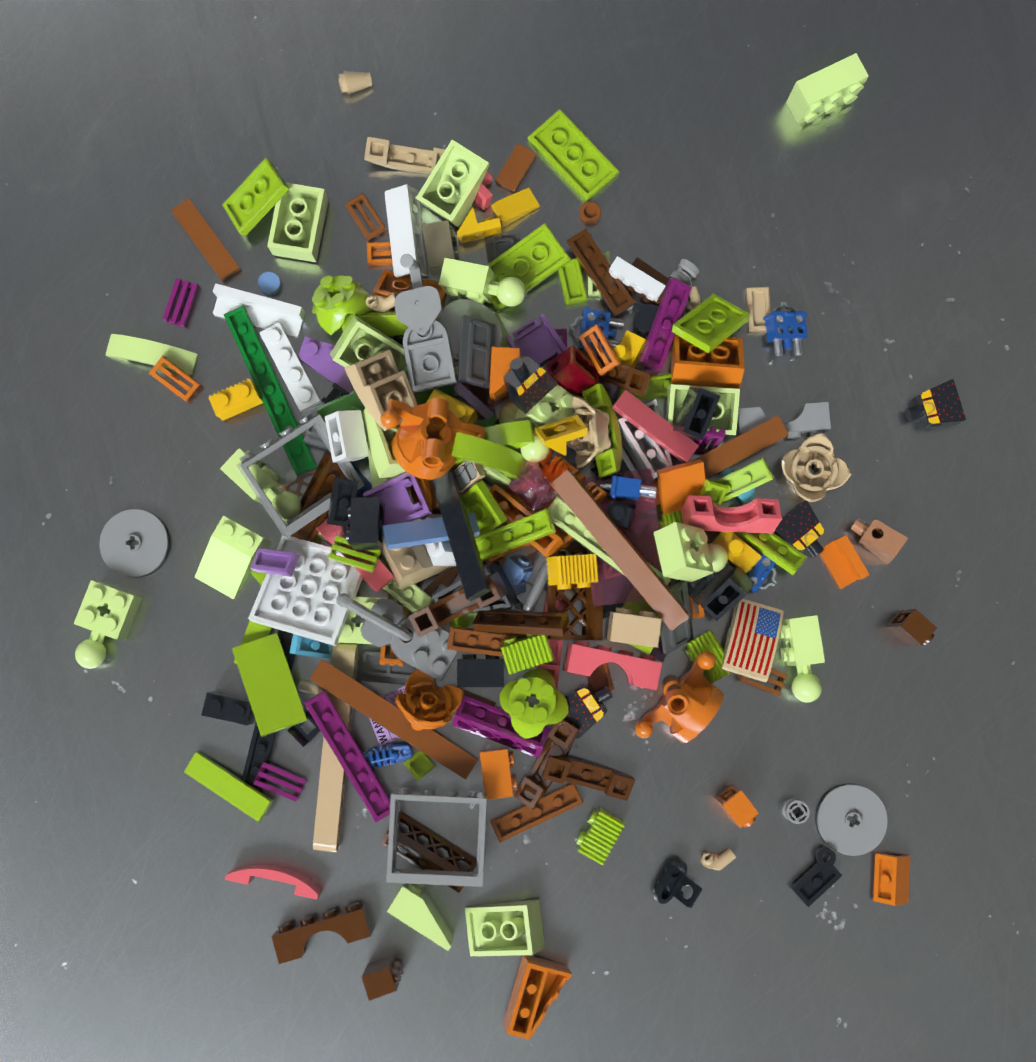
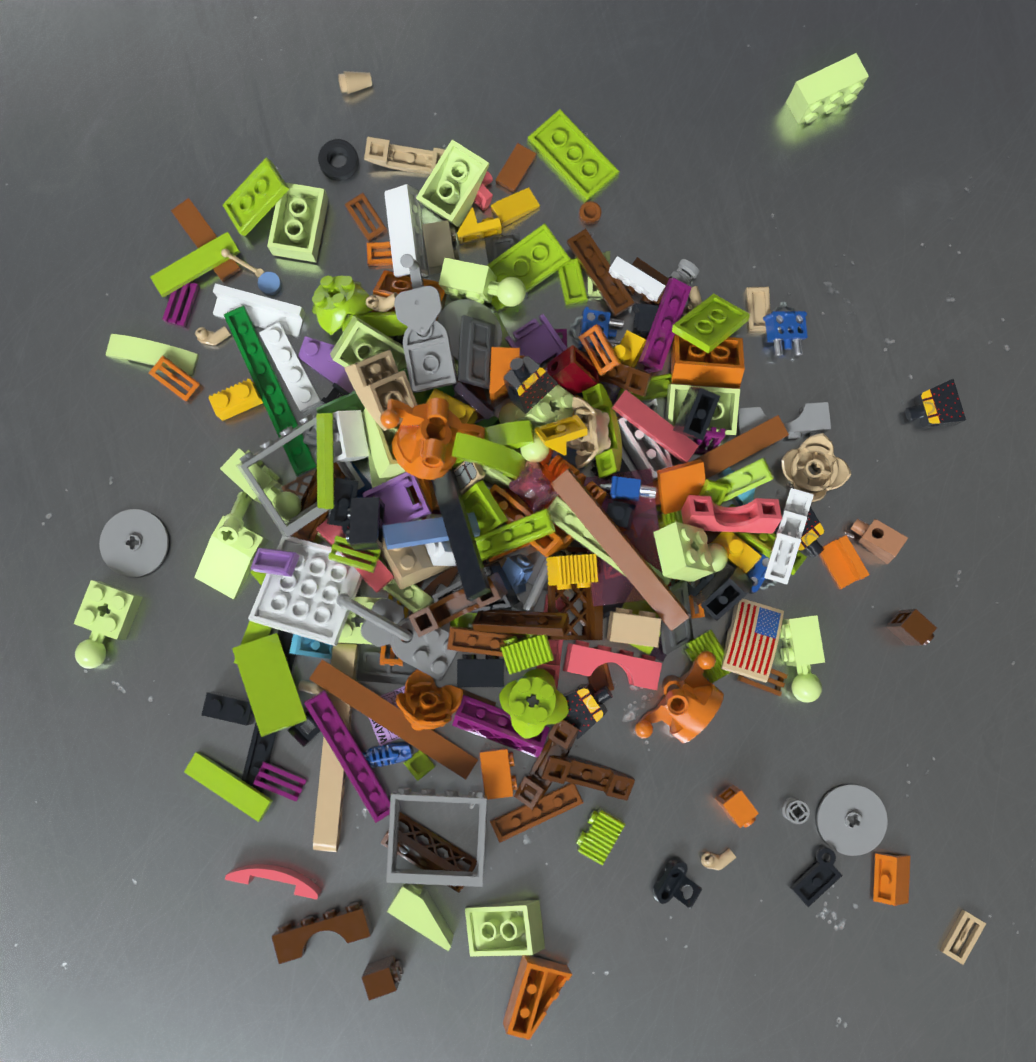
(194, 265): none -> lime tile
(212, 338): none -> tan arm
(226, 253): none -> tan hinge
(233, 522): none -> yellowish green pin
(325, 466): none -> lime tile
(338, 173): none -> black tyre
(788, 536): none -> white slope
(969, 944): none -> tan tile

